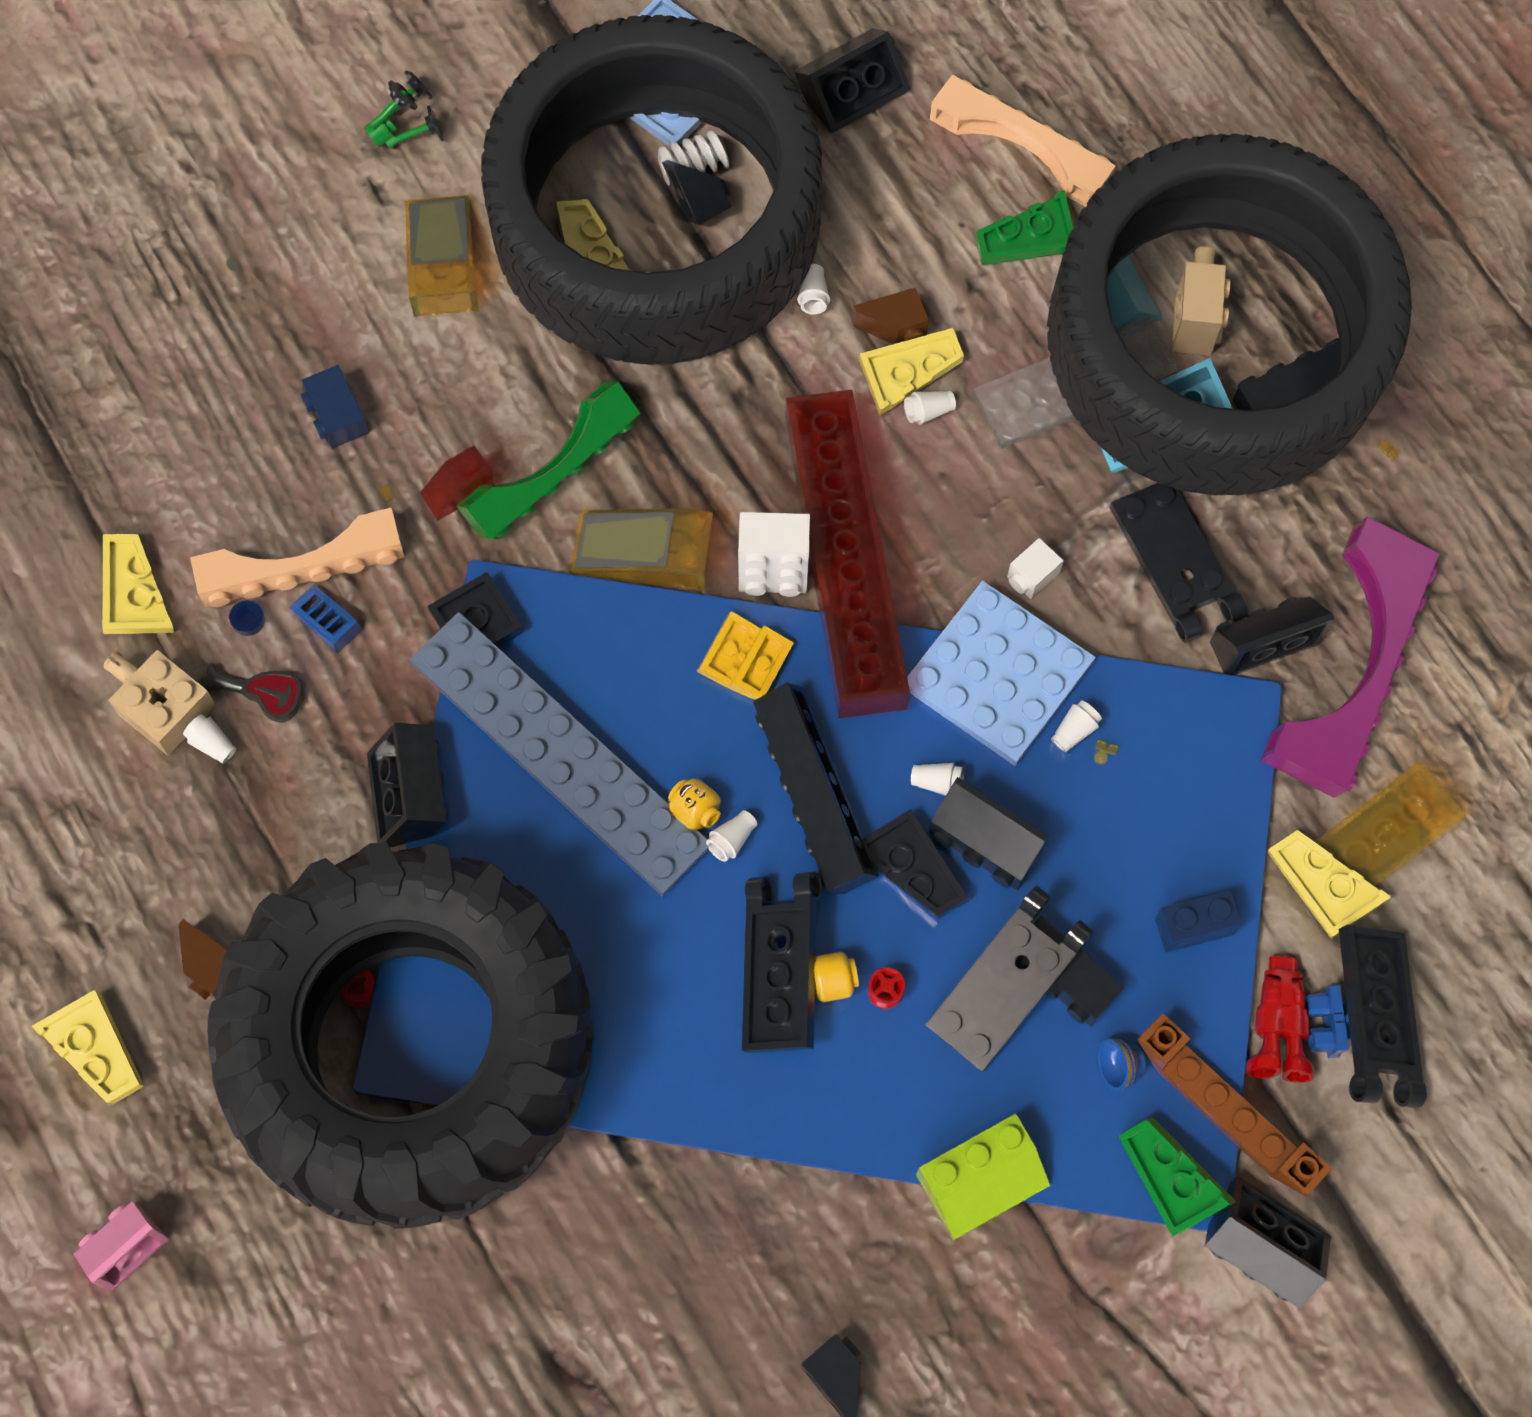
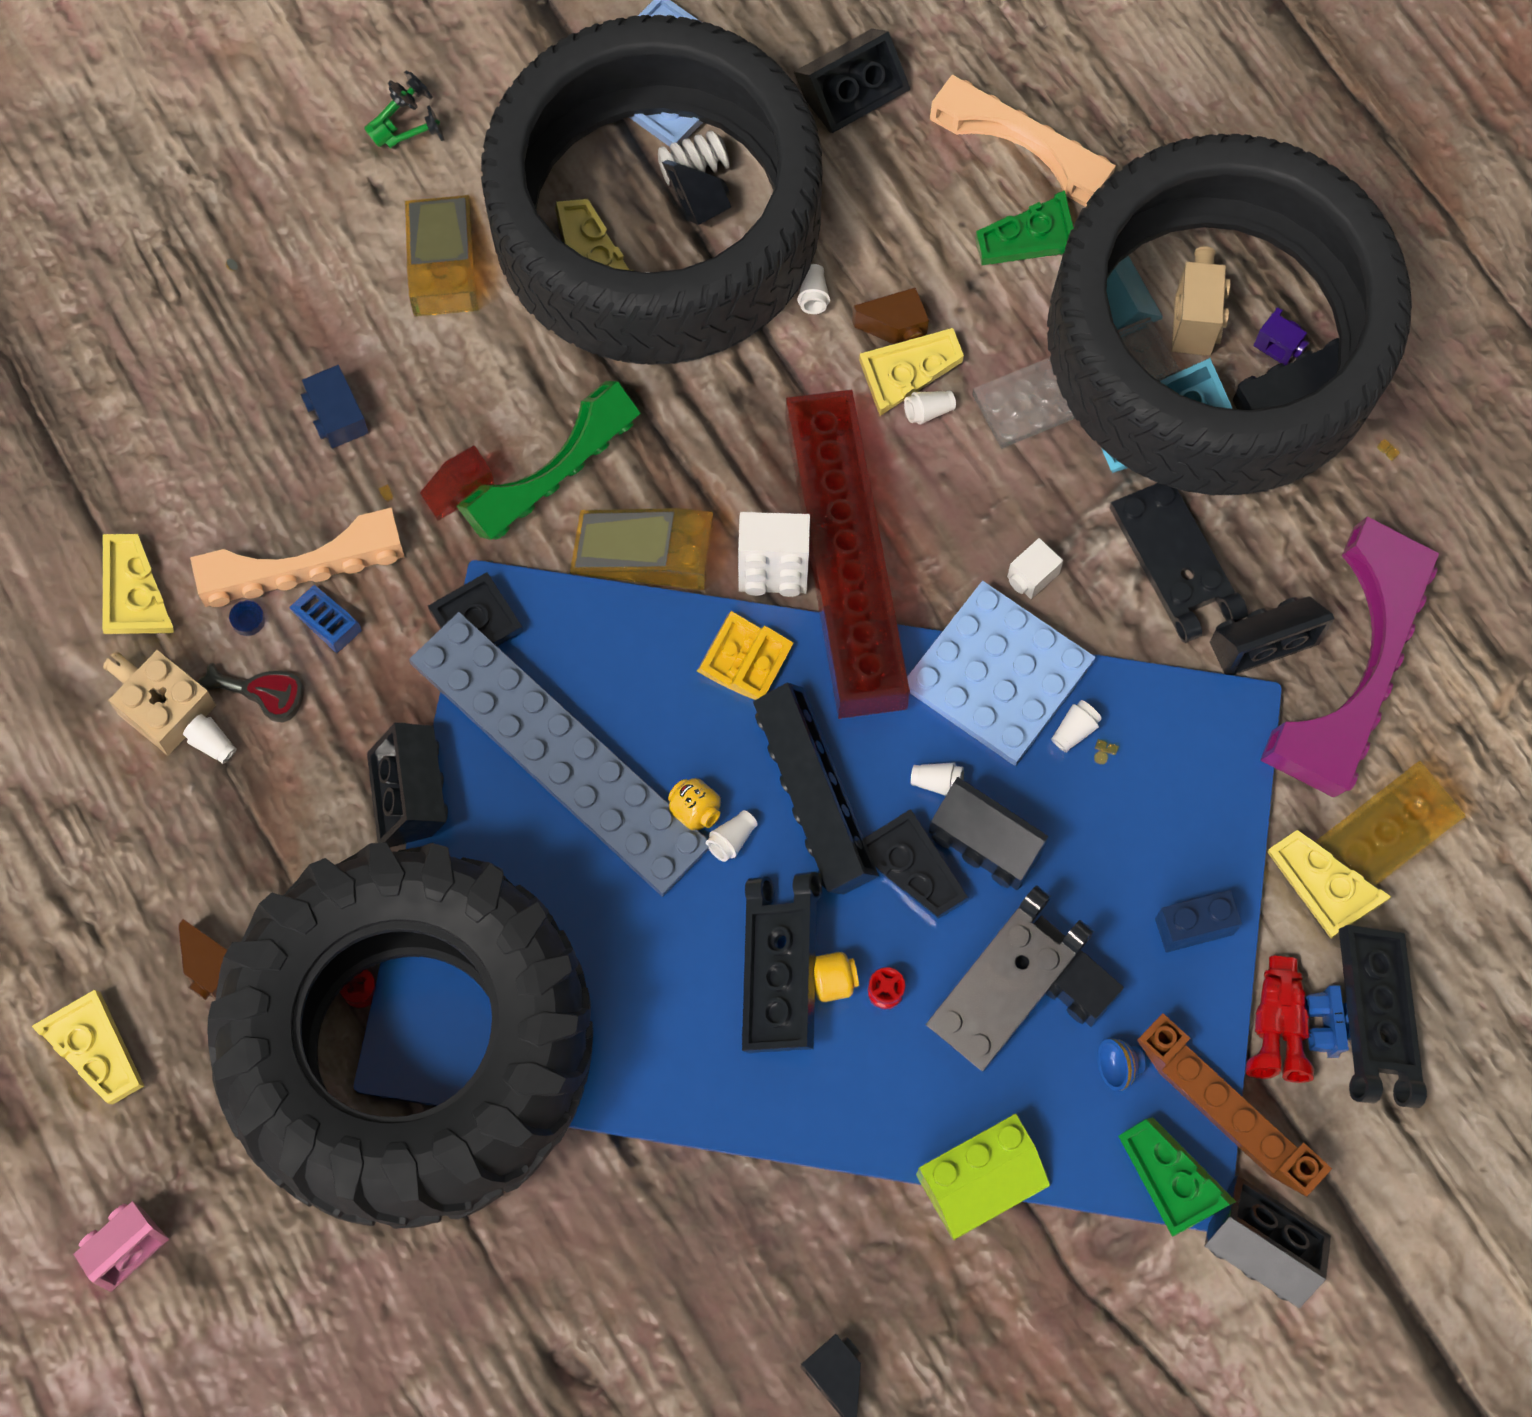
(1281, 338): none -> dark purple brick

